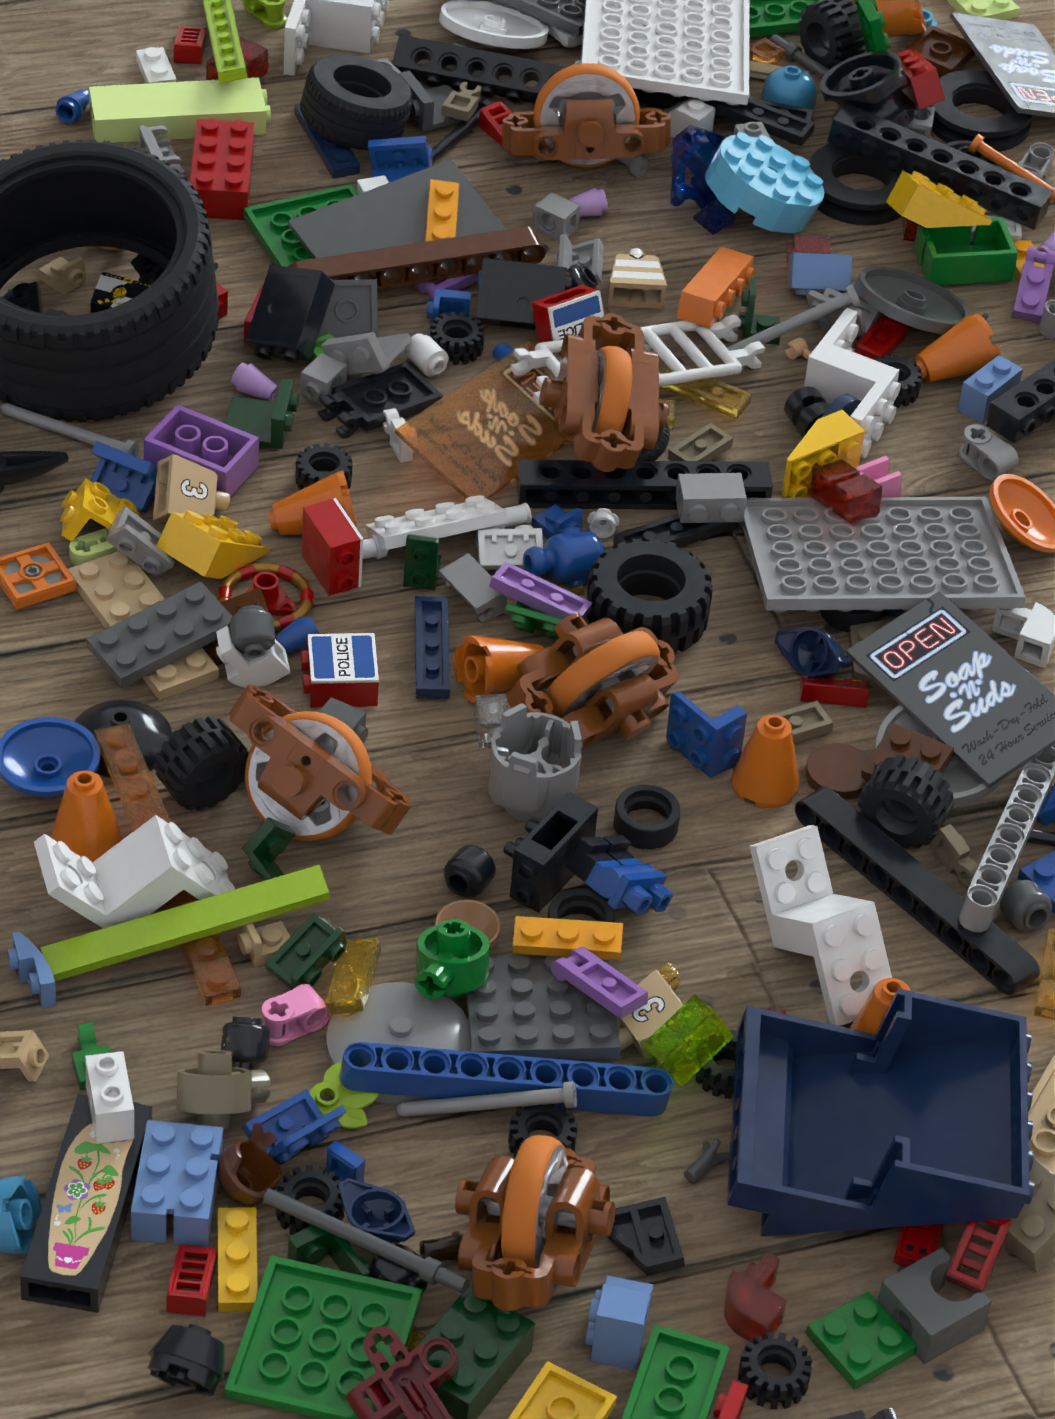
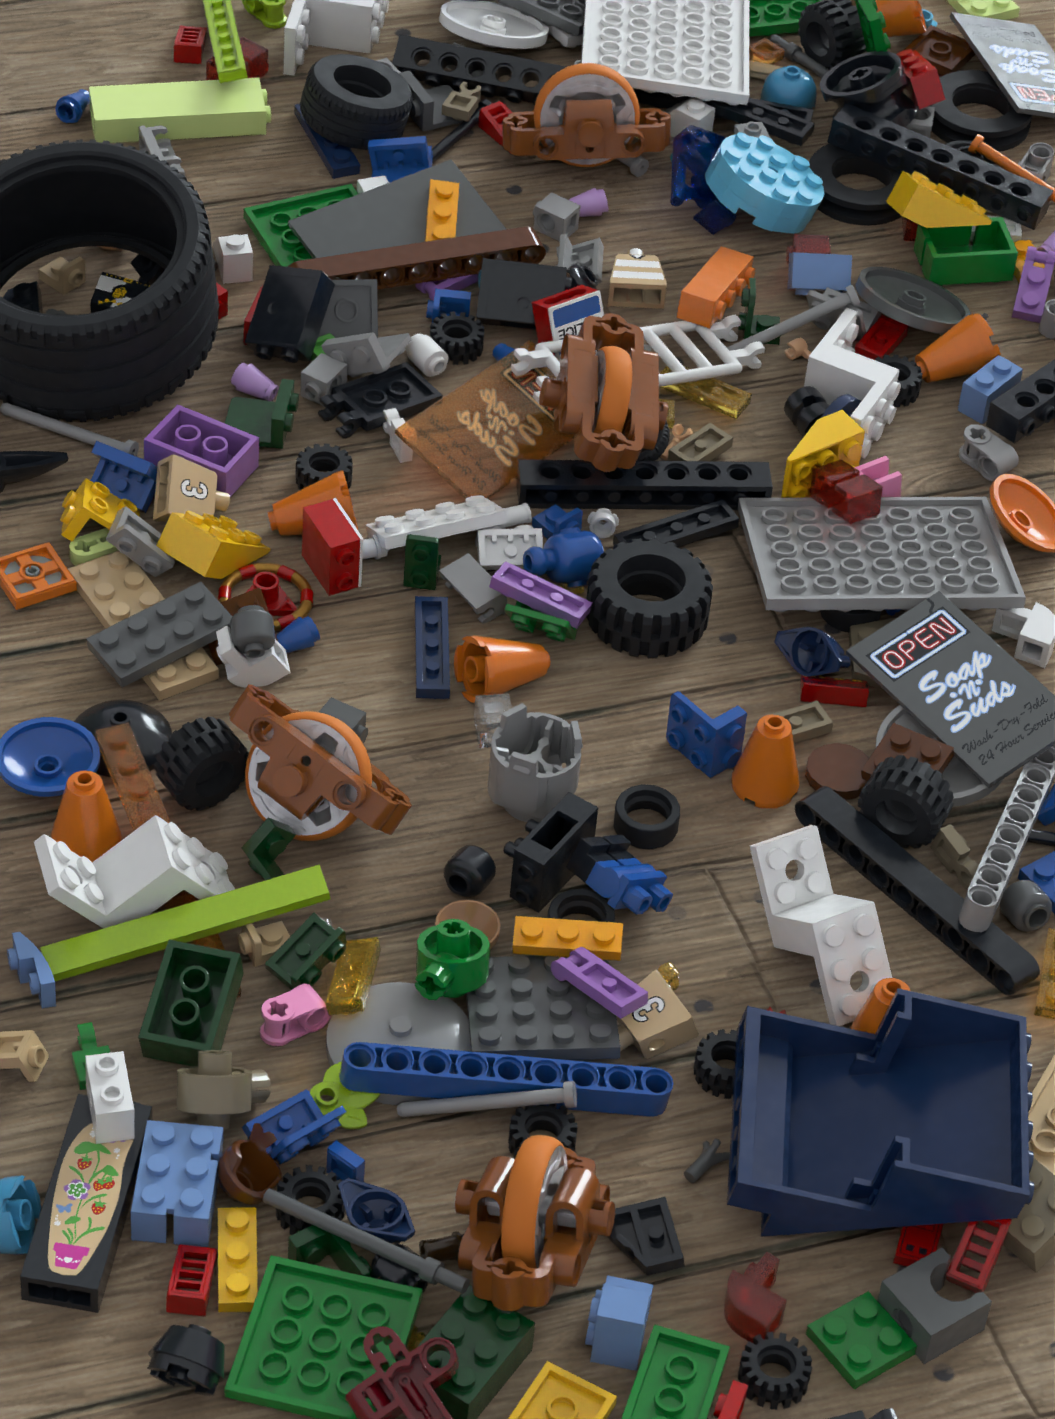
(155, 65): white plate -> none
(190, 1002): none -> dark green brick
(223, 166): red brick -> none
(234, 258): none -> white slope
(246, 1040): black head -> none
(341, 669): piece -> none
(598, 678): dark orange piece -> none
(677, 430): none -> light nougat hand
(688, 1040): clear neon green brick -> none
(710, 497): light grey brick -> none

